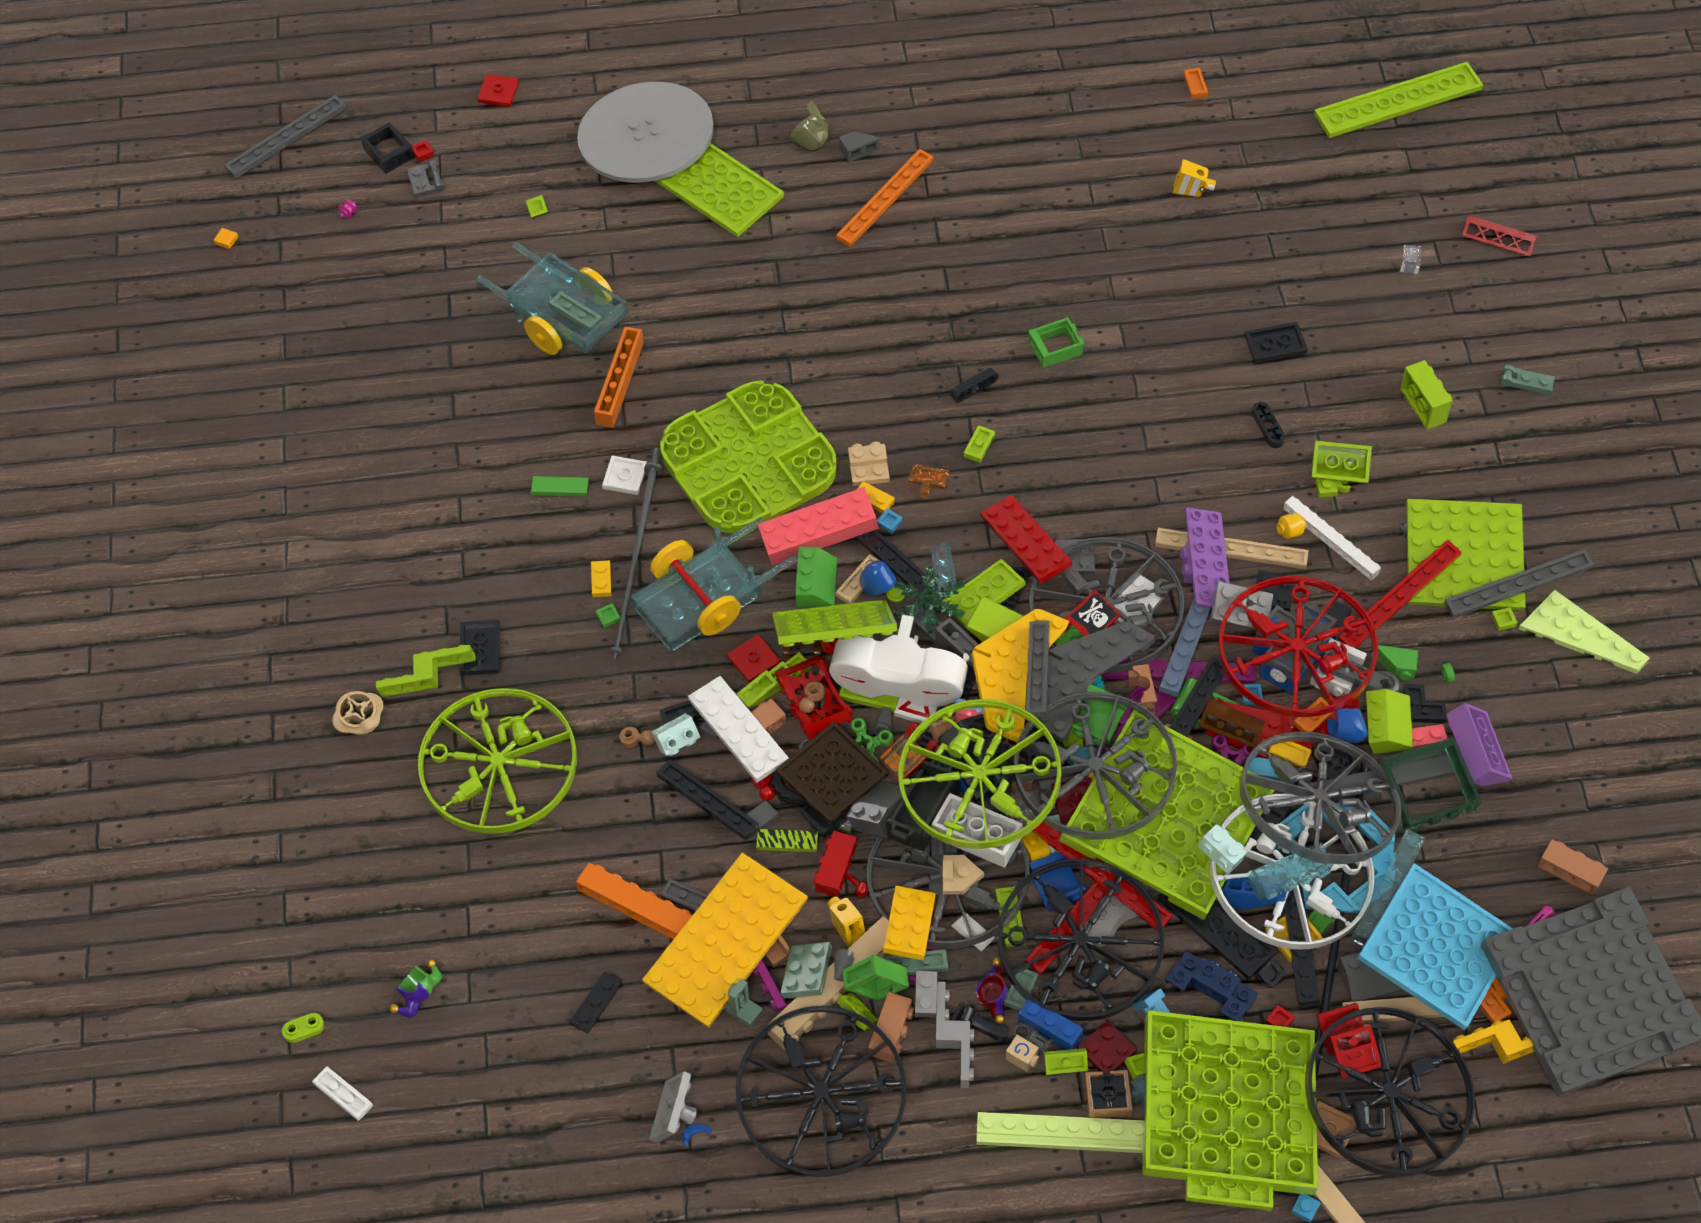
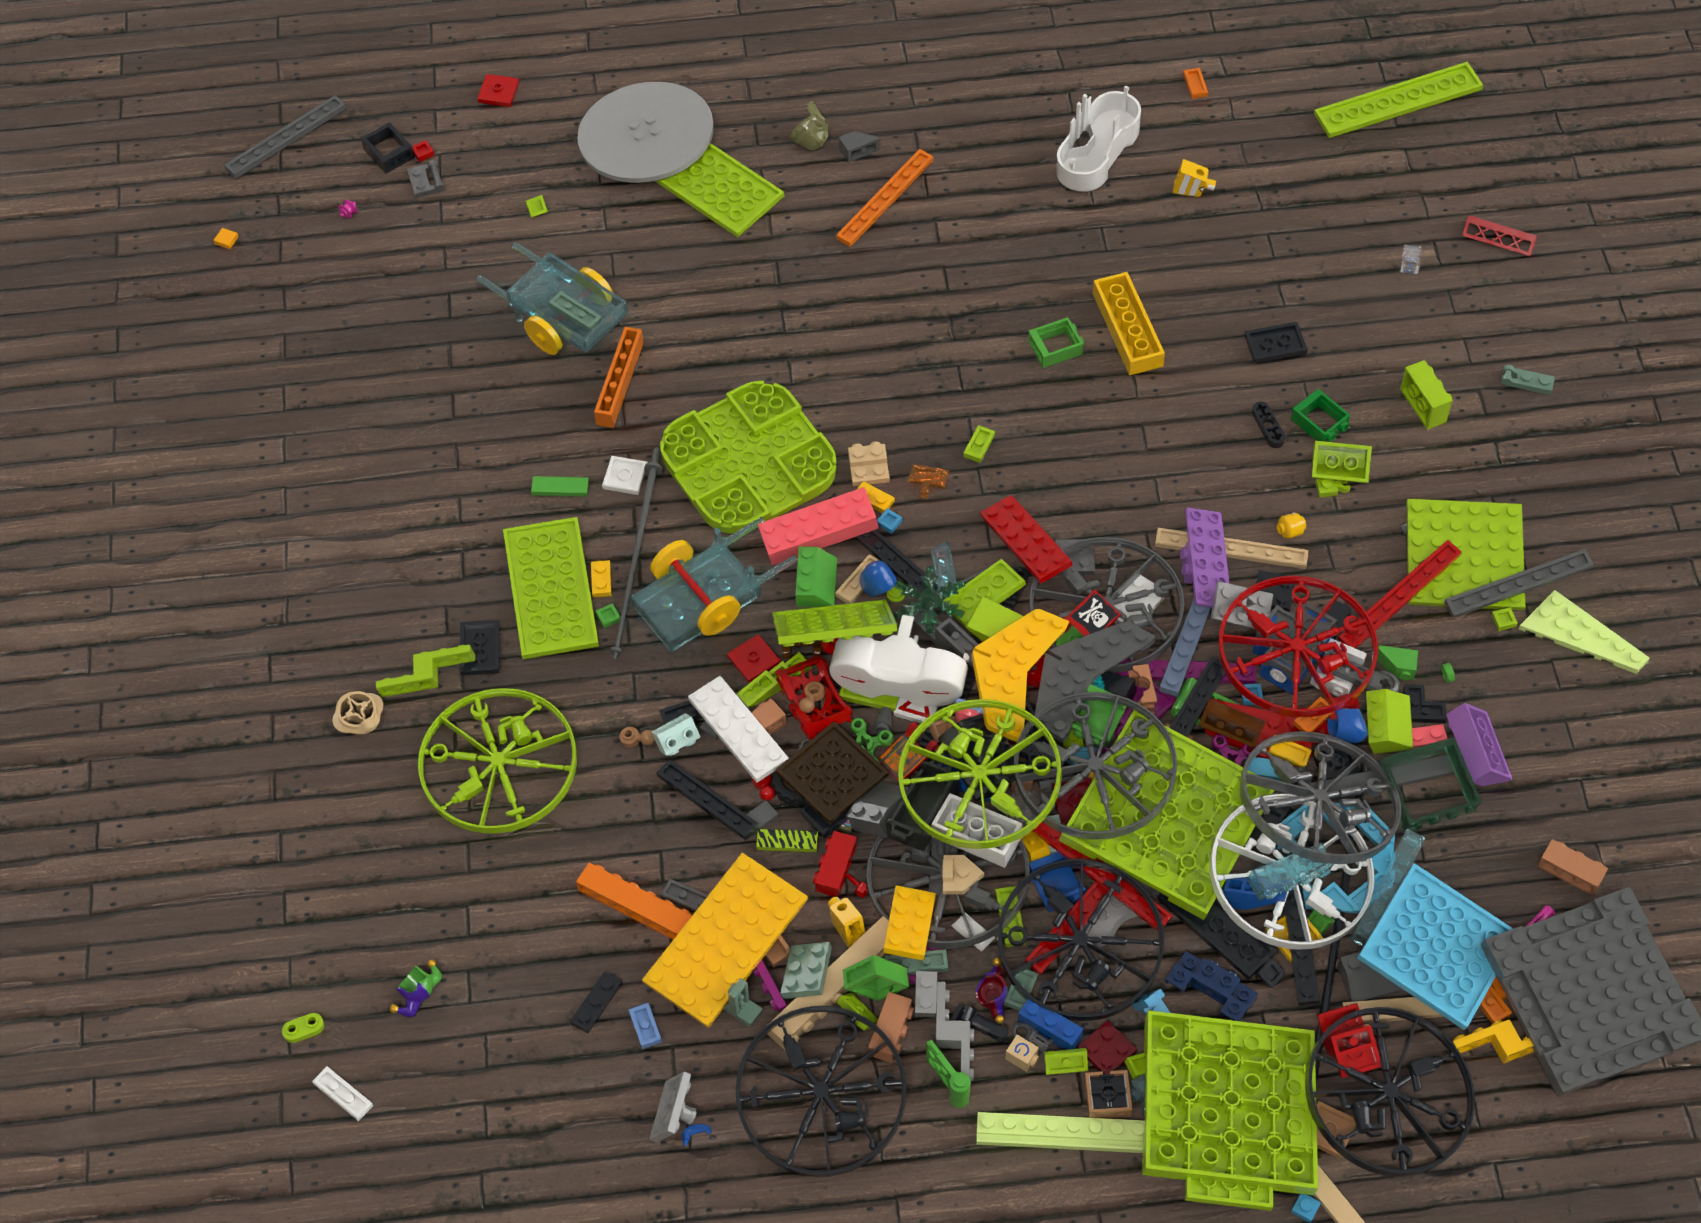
(550, 588): none -> lime plate
(645, 1025): none -> medium blue plate
(842, 960): dark grey cone -> none
(956, 1082): none -> bright green piece
(974, 385): black beam -> none
(1038, 668): dark grey plate -> none
(1112, 126): none -> white piece
(1119, 685): none -> black slope
(1128, 323): none -> yellow brick
(1222, 848): light aqua brick -> none
(1280, 1017): red plate -> none
(1321, 400): none -> green window
(1333, 539): white piece -> none

